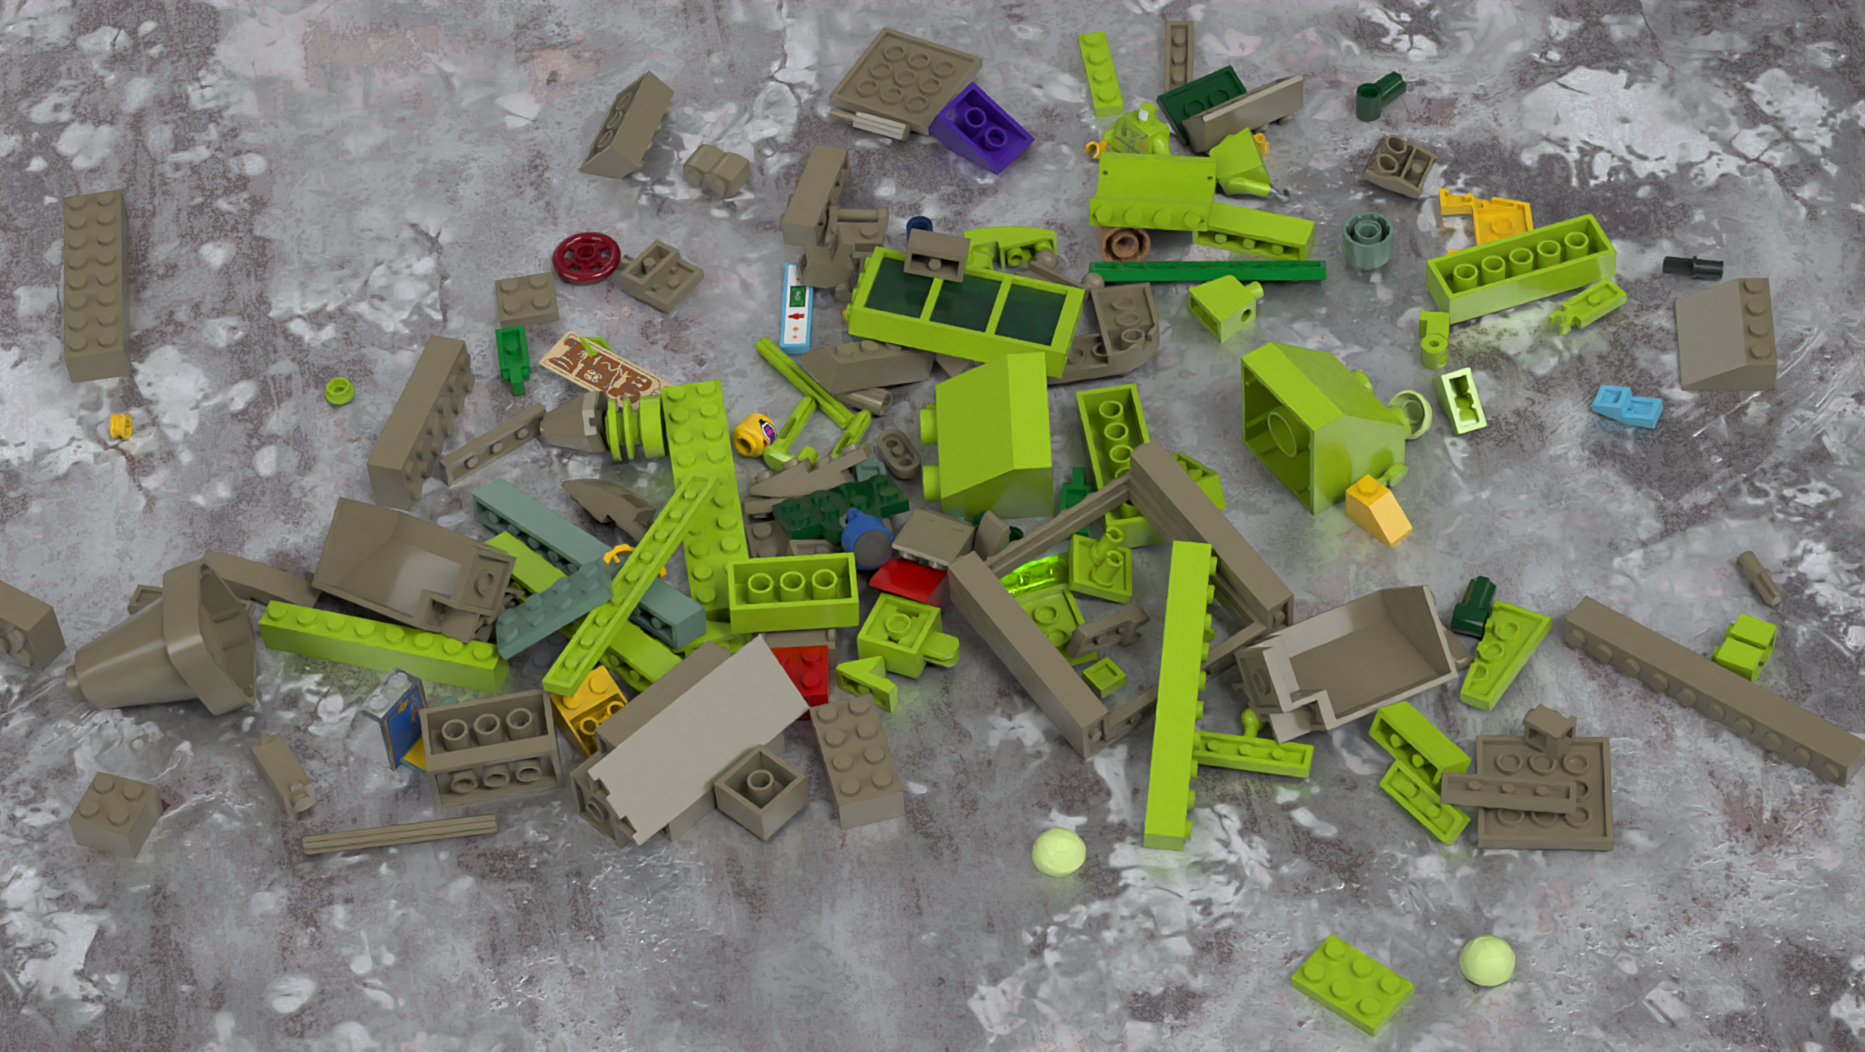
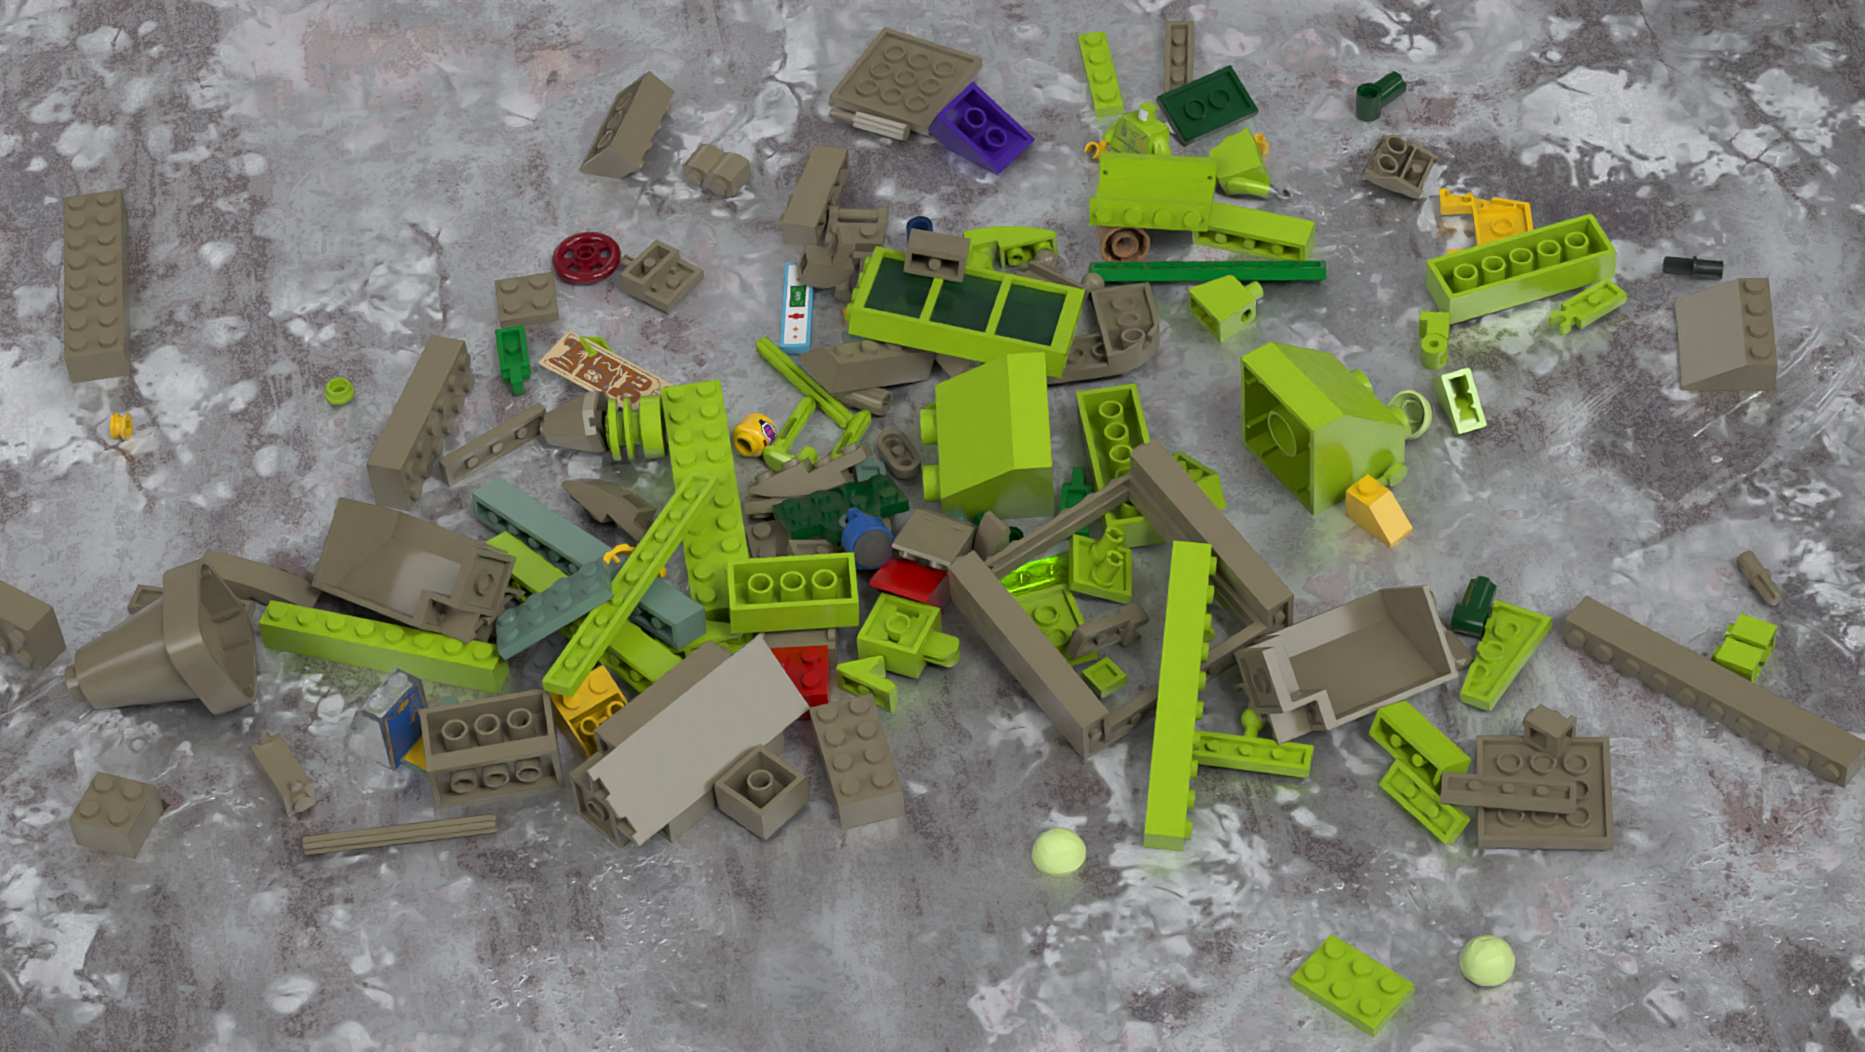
(1251, 110): dark tan slope -> none
(1367, 240): sand green piece -> none
(1620, 405): medium azure slope -> none

